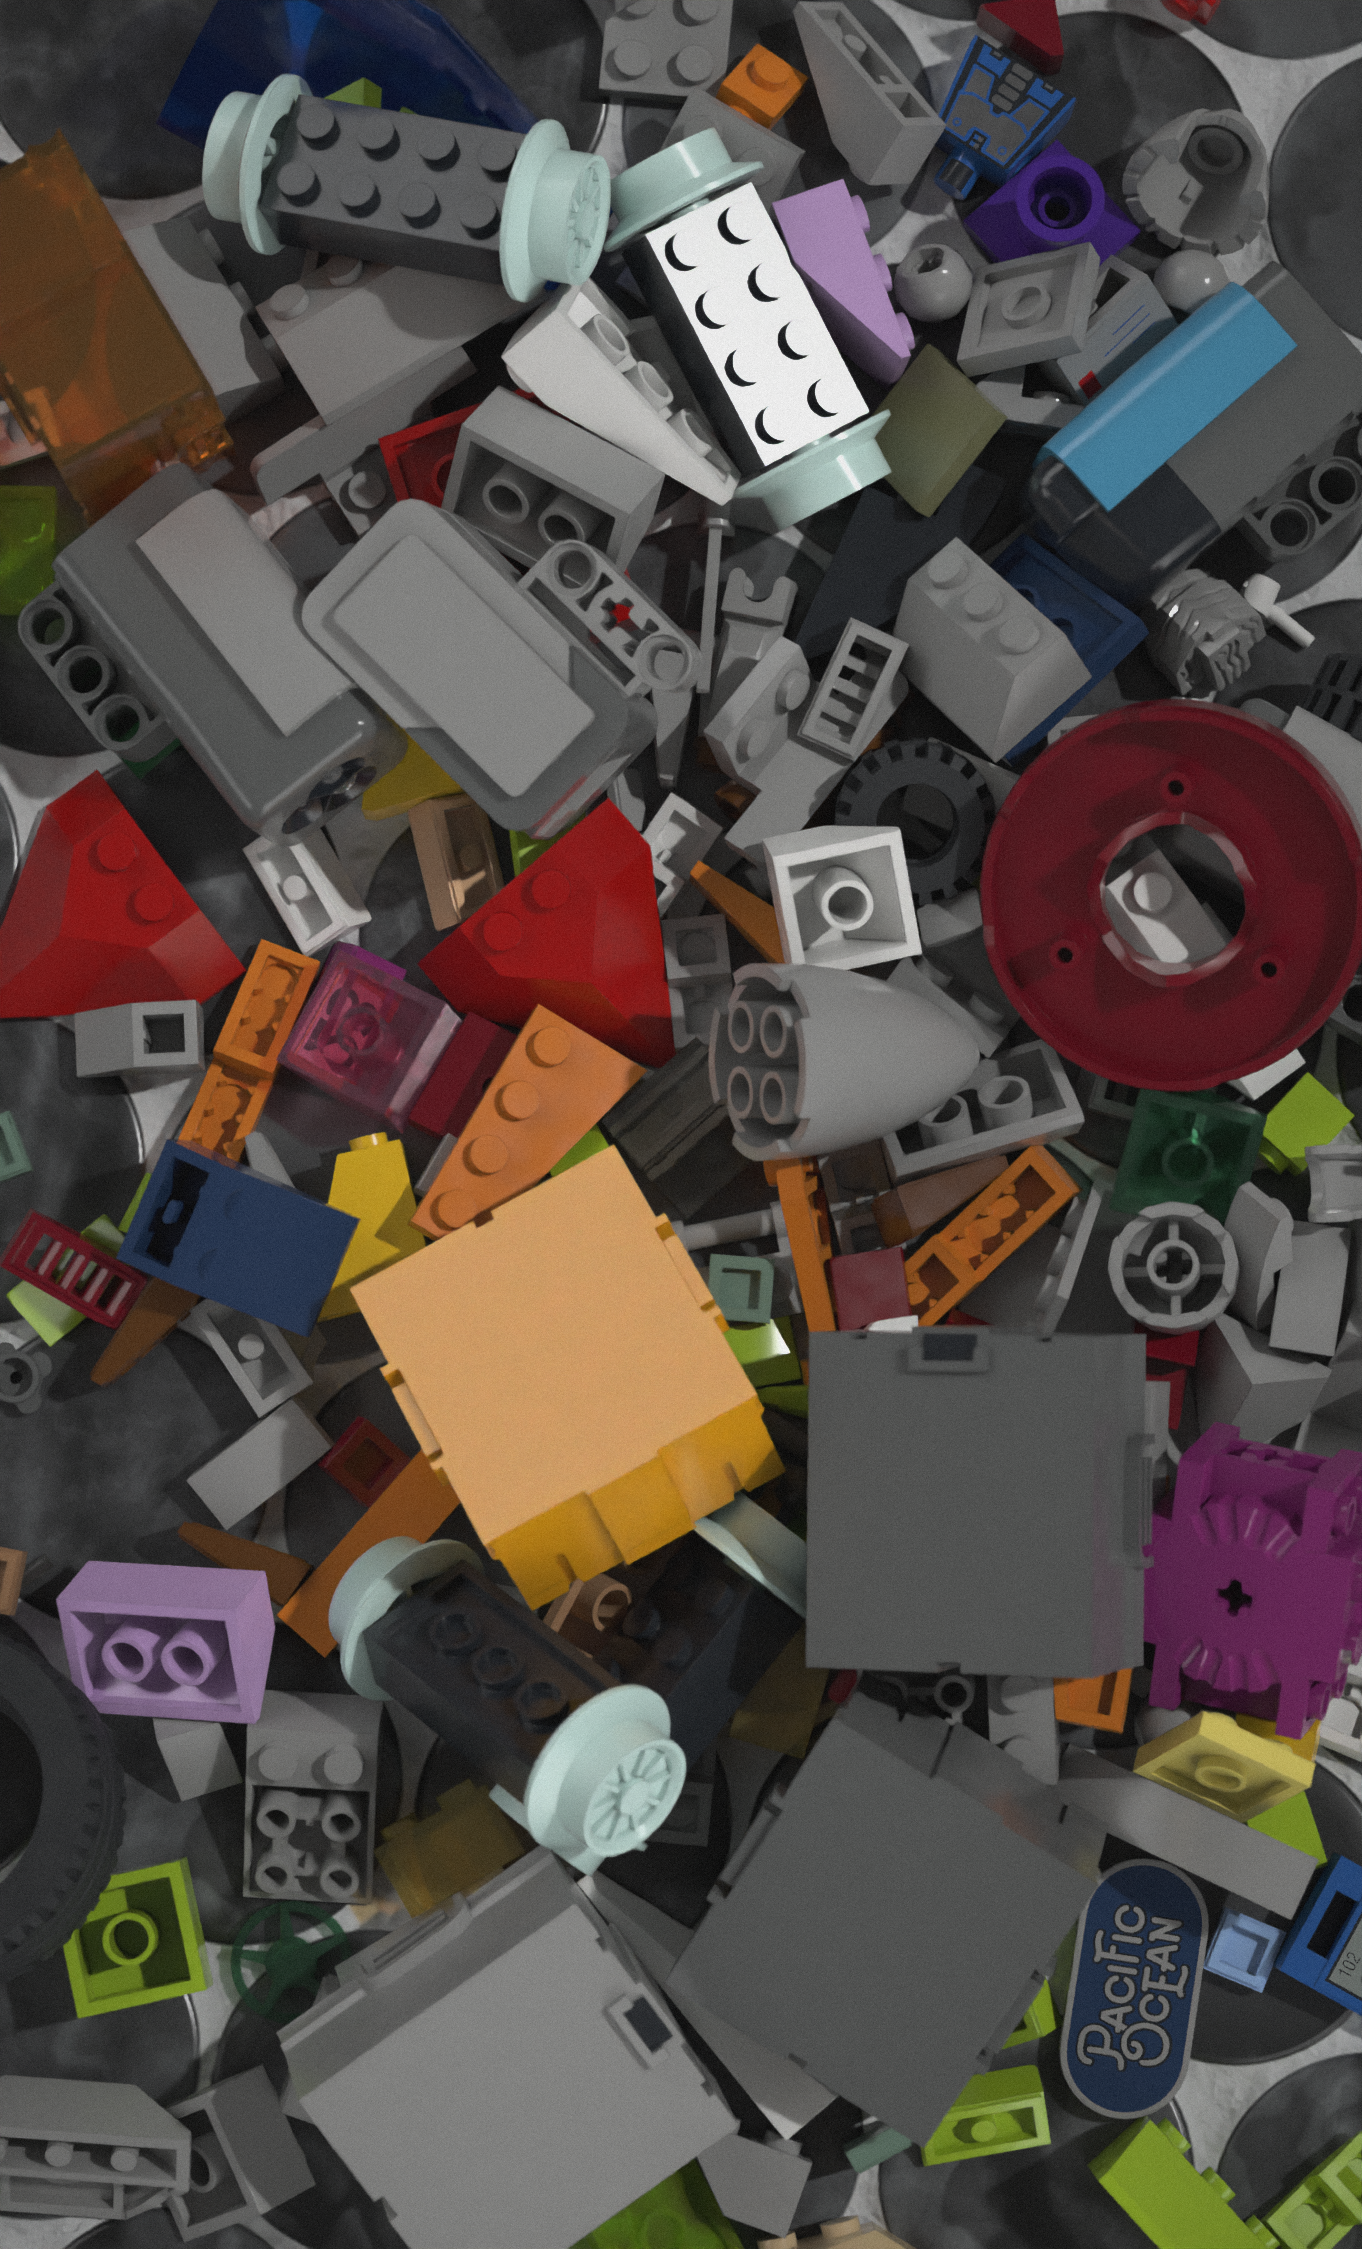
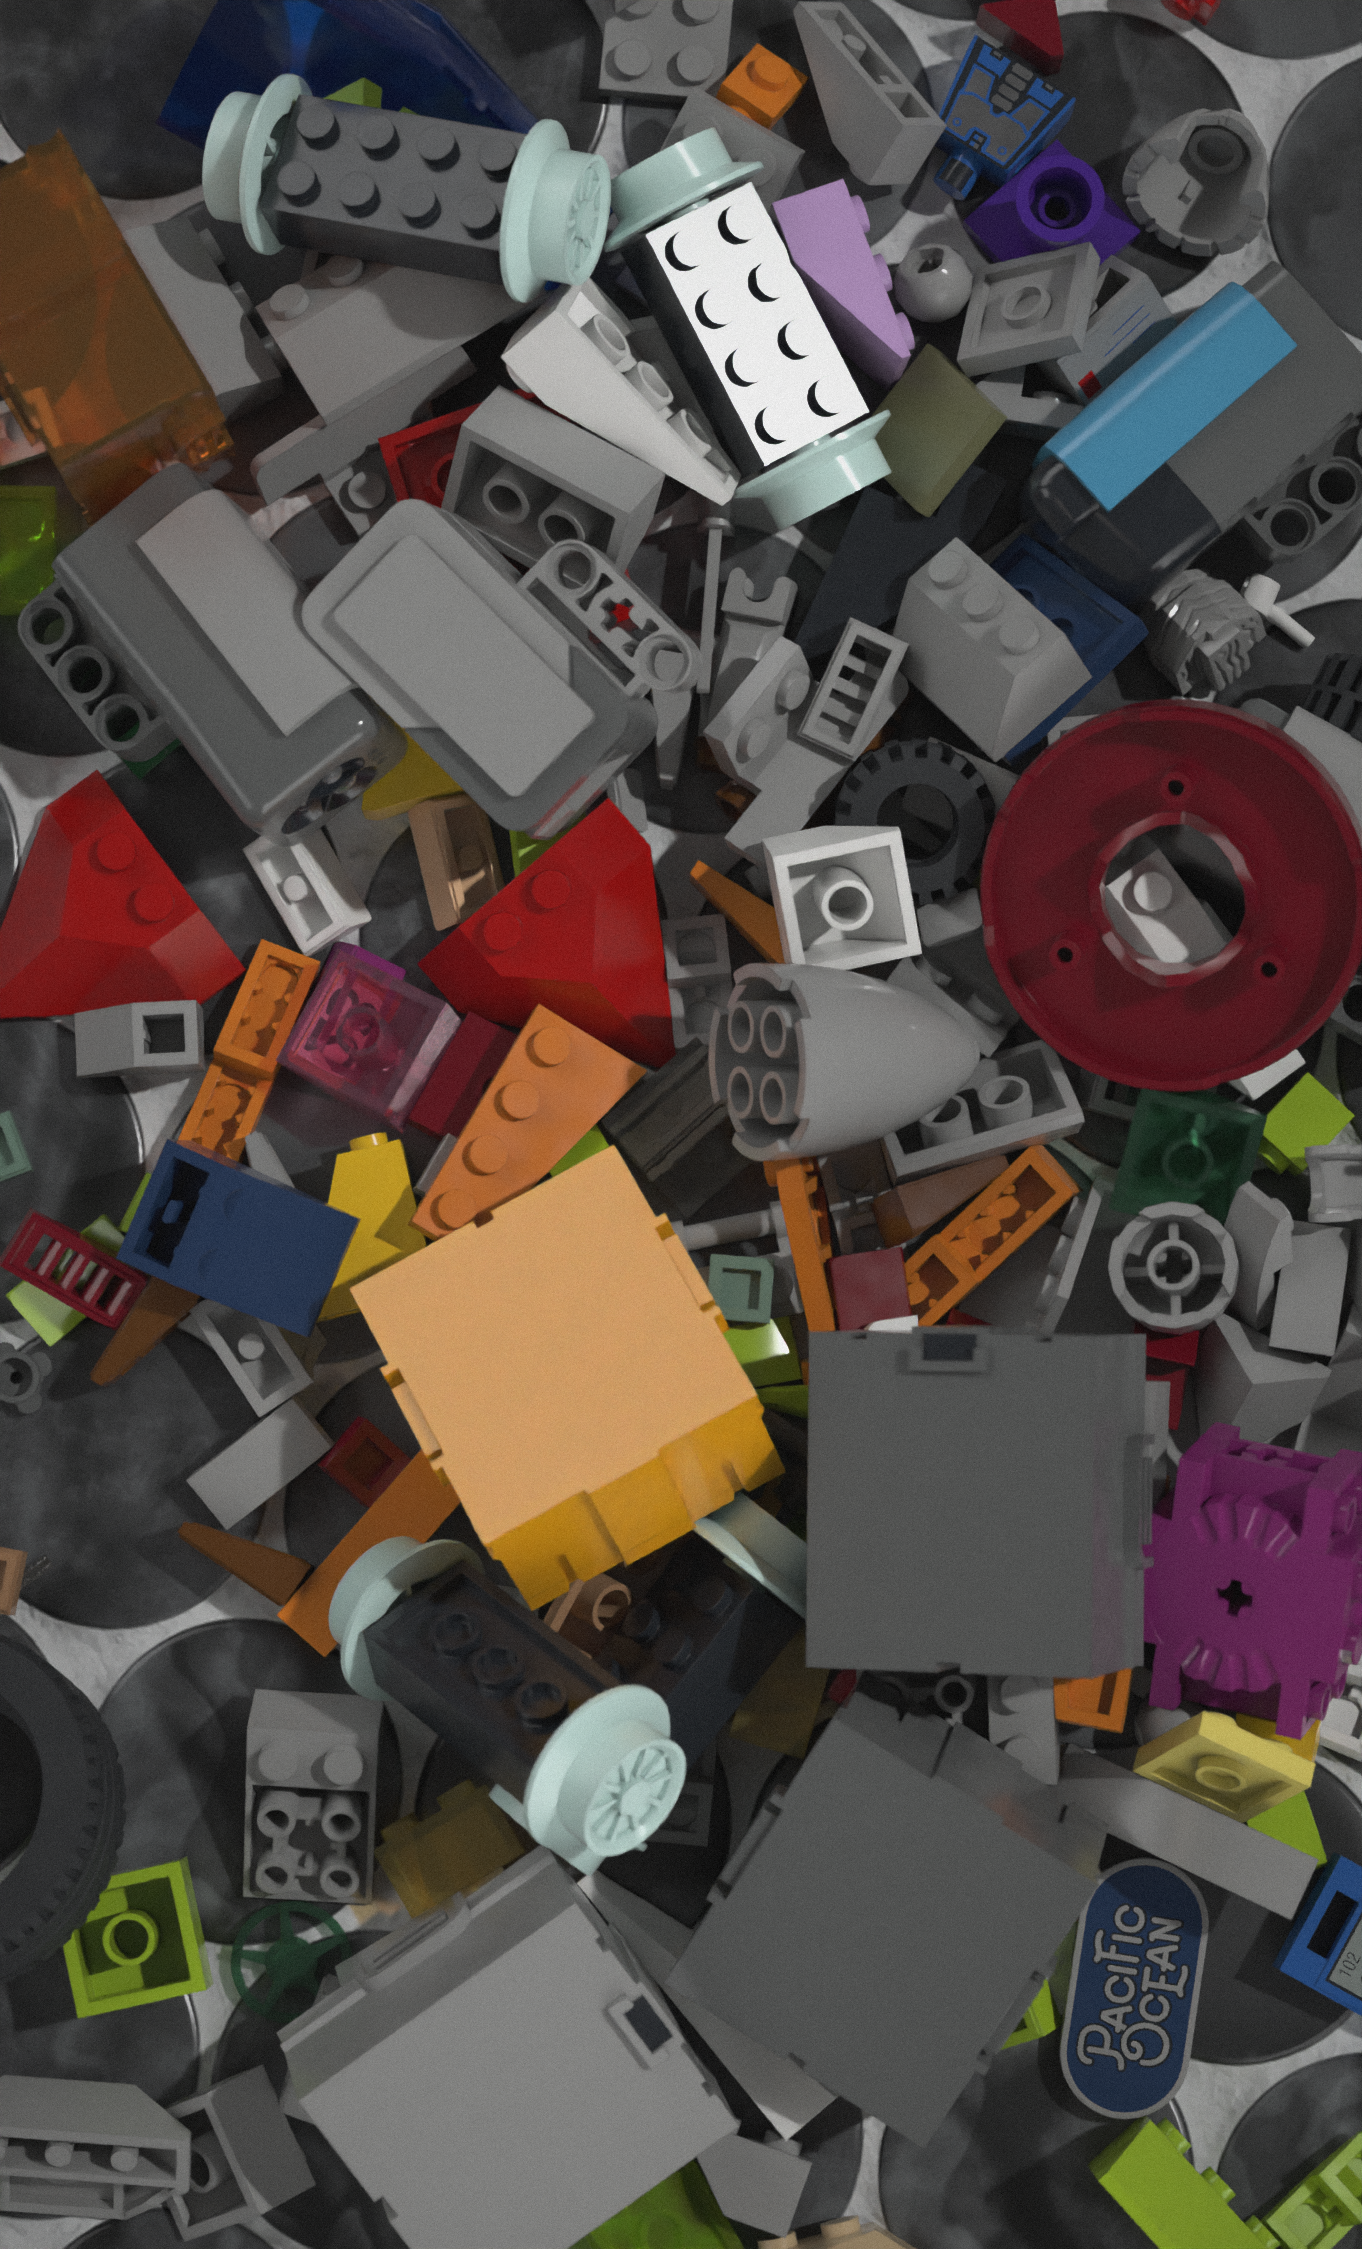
(169, 1640): lavender slope -> none
(198, 1755): light grey slope -> none
(678, 839): white slope -> none
(875, 2147): sand green tile -> none
(992, 2117): lime slope -> none
(1189, 281): light grey piece -> none
(1243, 1949): light blue tile -> none

